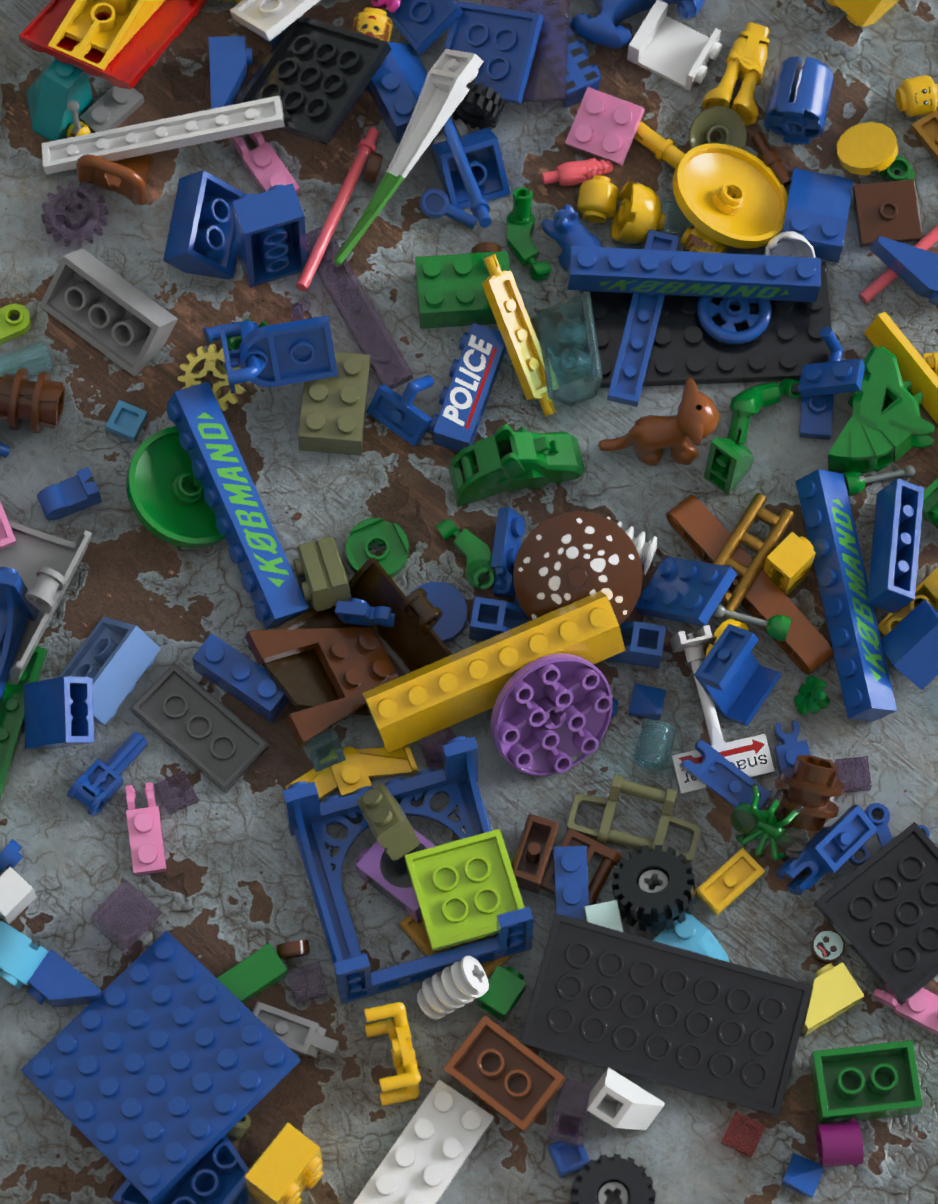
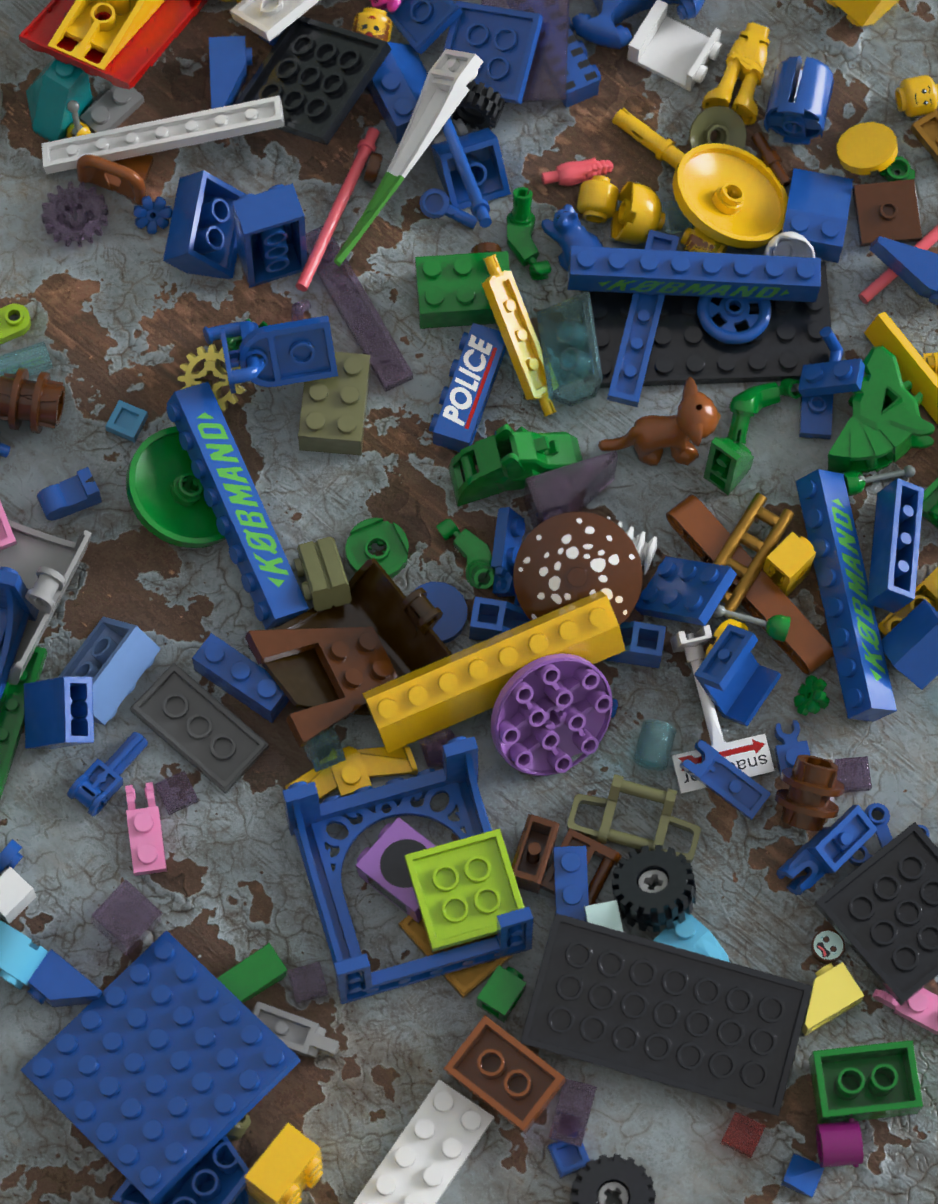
(107, 311): light grey slope -> none
(152, 214): none -> blue plant
(264, 163): bright pink hinge -> none
(293, 949): reddish brown tile -> none
(359, 612): blue plate -> none
(388, 822): olive brick -> none
(398, 411): blue plate -> none
(402, 1052): yellow plate -> none
(452, 988): white piece -> none
(568, 487): none -> clear purple slope
(604, 126): bright pink plate -> none
(623, 1102): white slope -> none
(647, 702): blue slope -> none
(729, 881): yellow plate -> none
(767, 823): animal -> none

